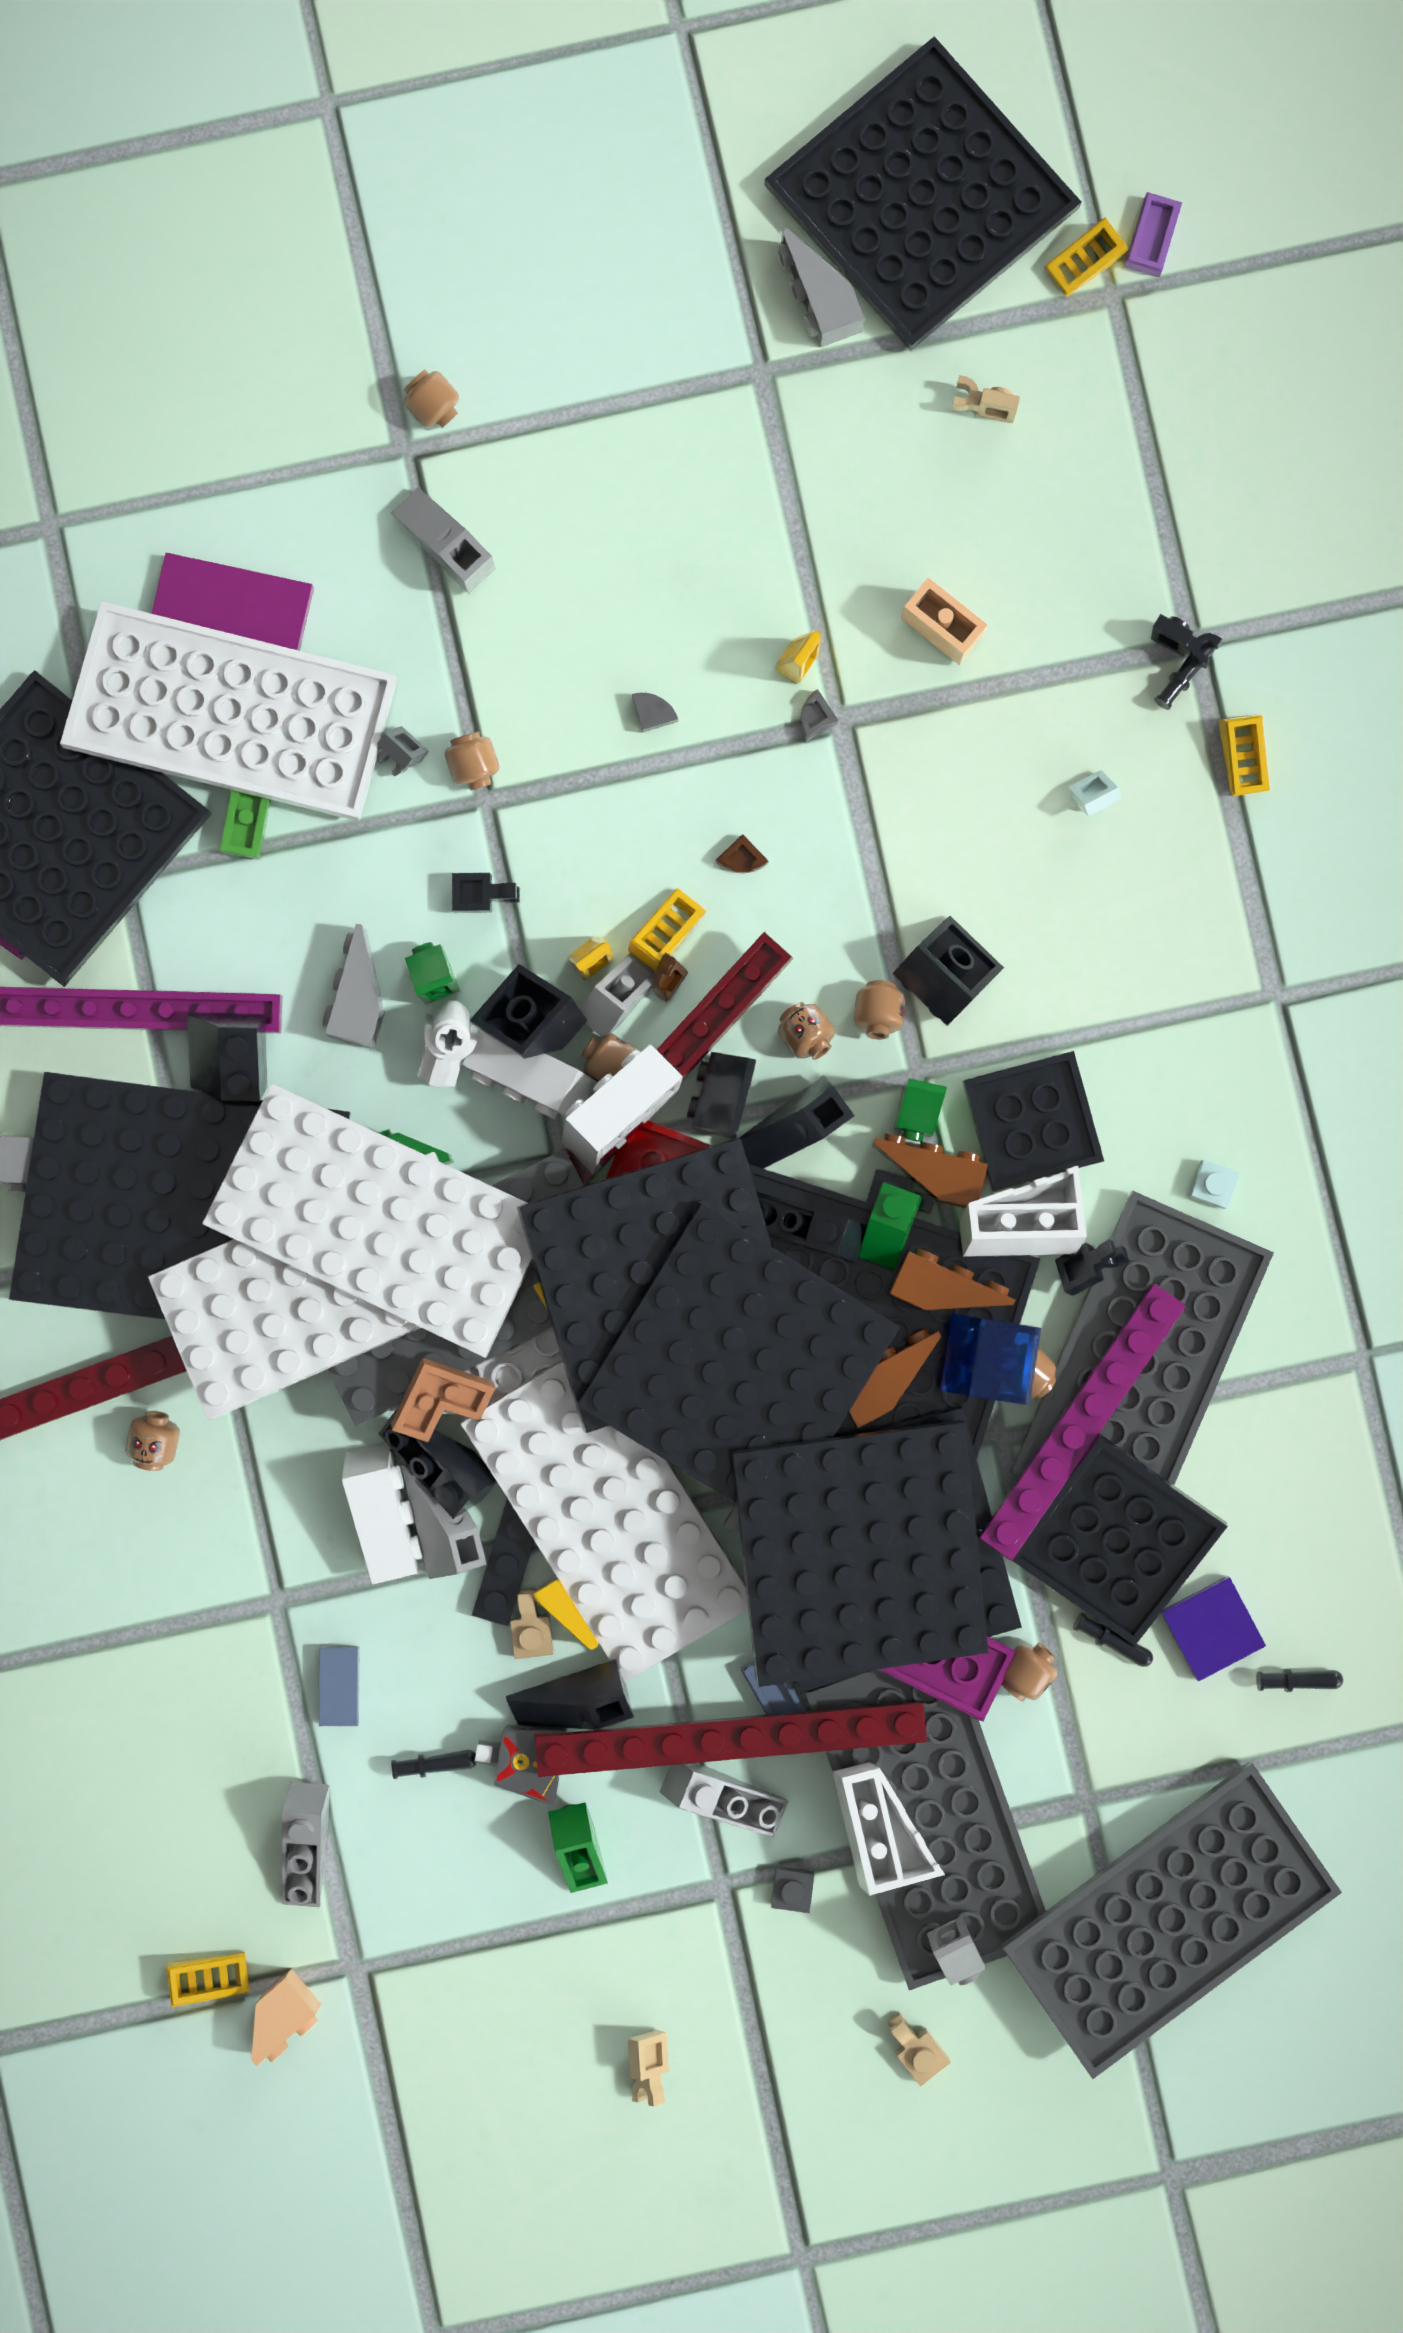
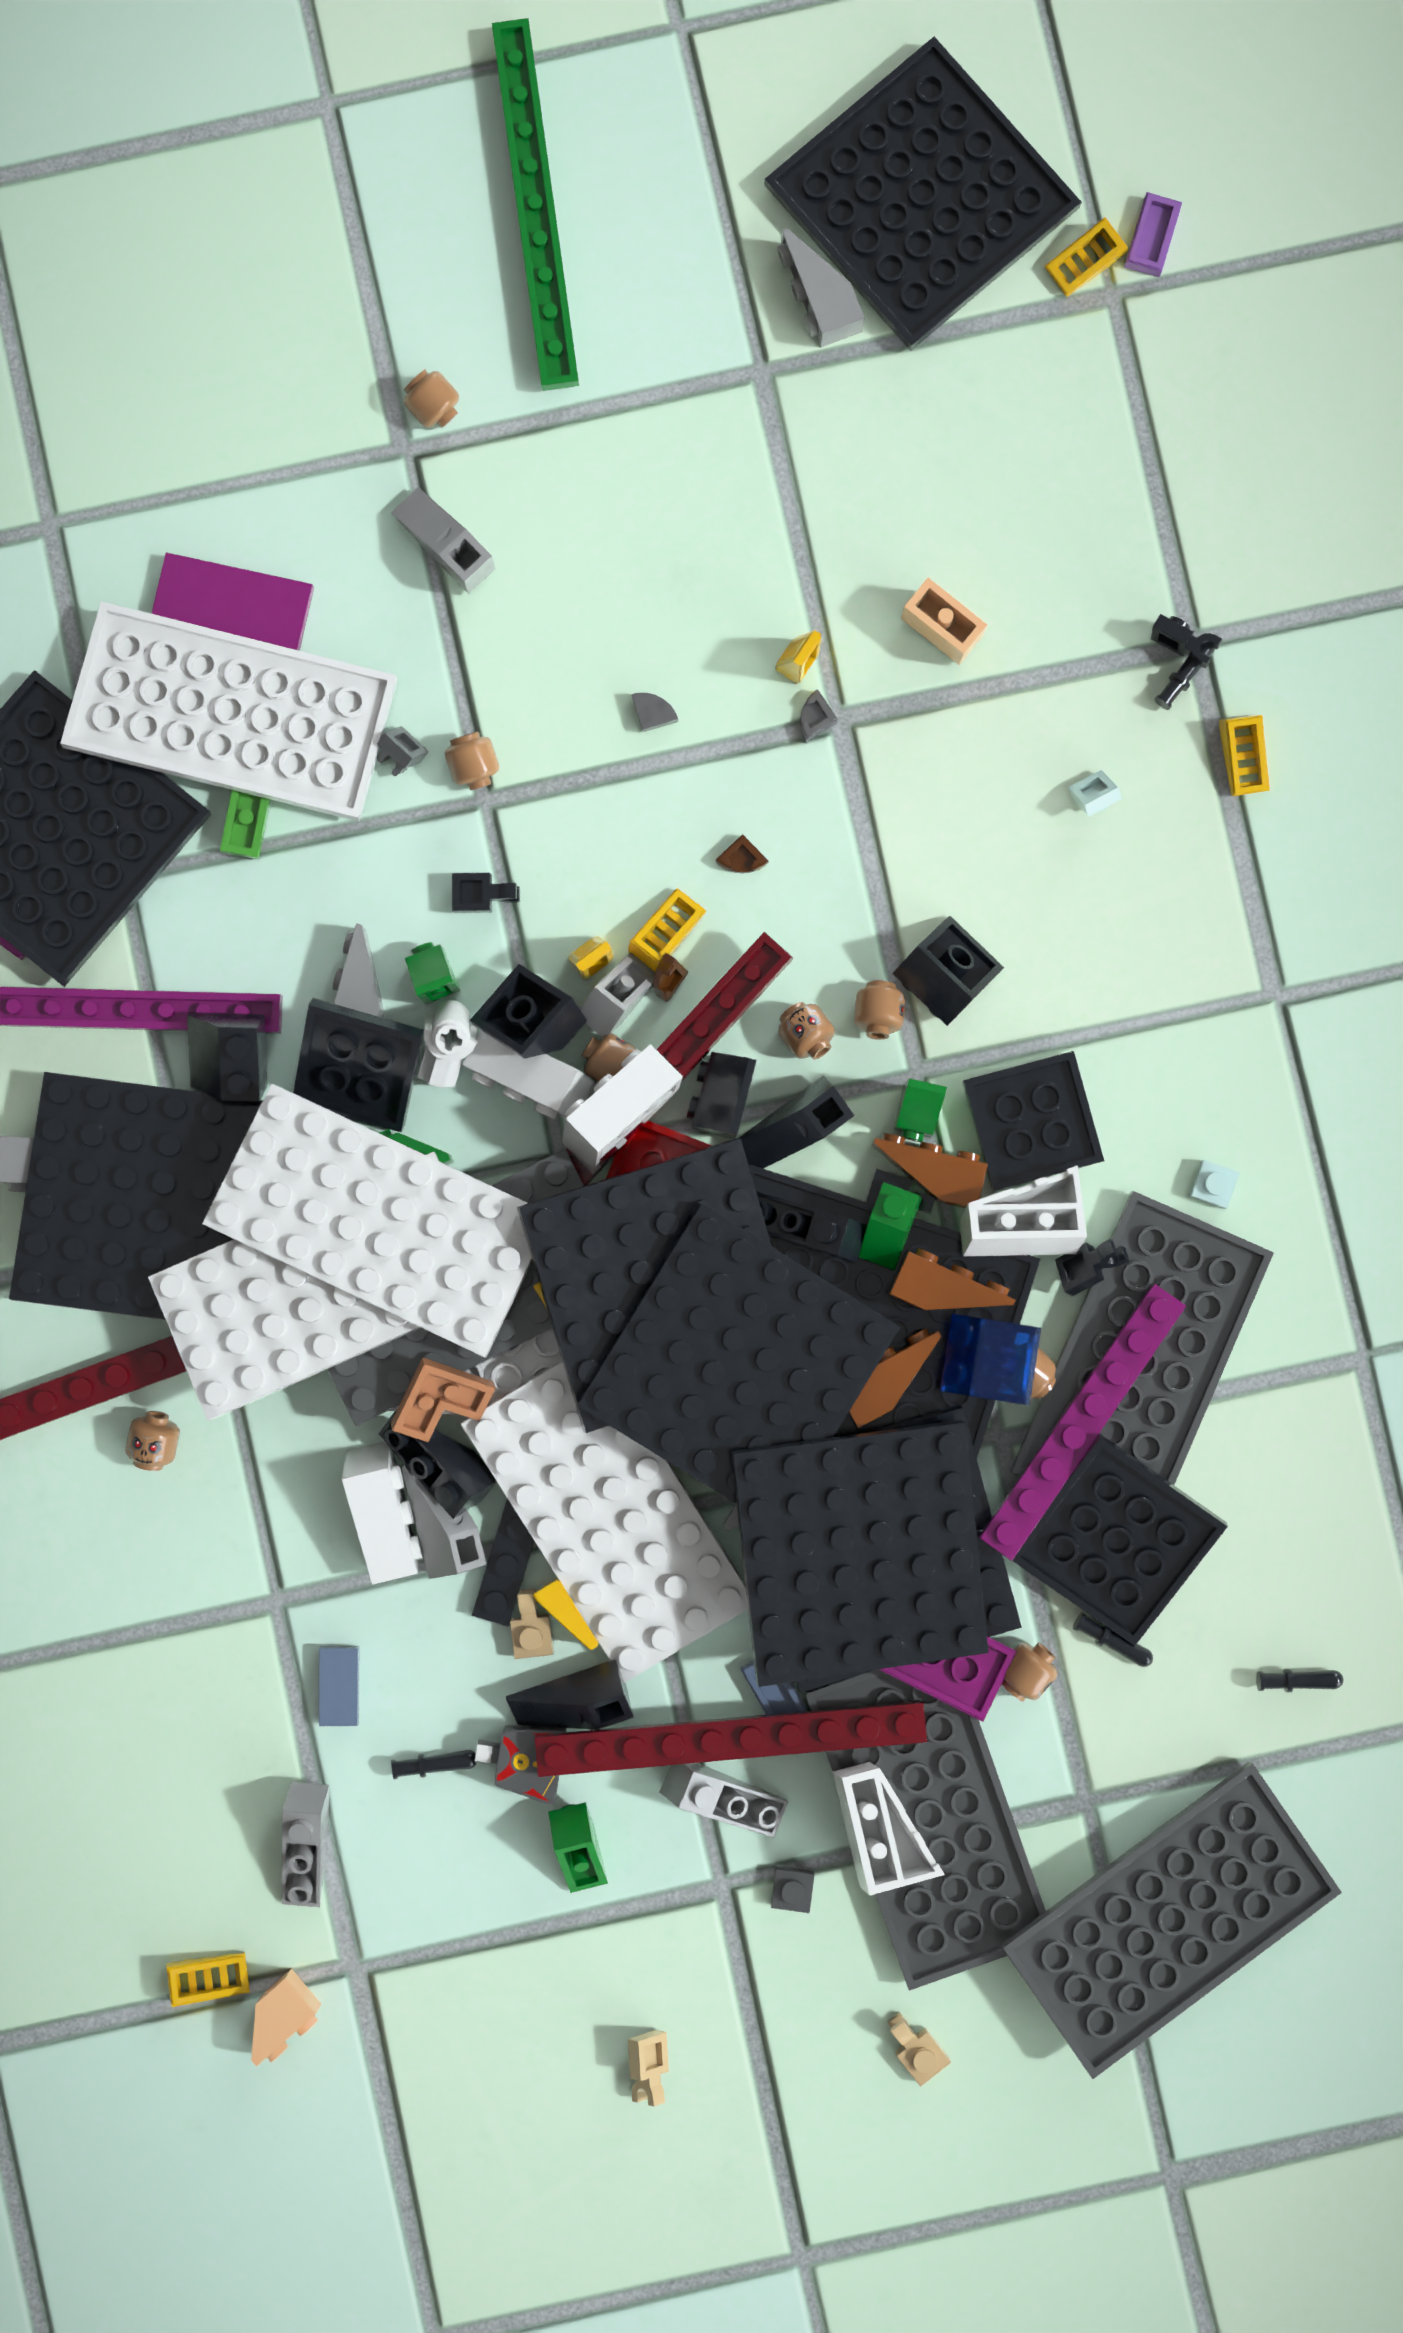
(358, 1064): none -> black plate
(535, 204): none -> green plate
(956, 1952): light grey slope -> none
(992, 403): tan plate -> none
(1213, 1628): dark purple tile -> none

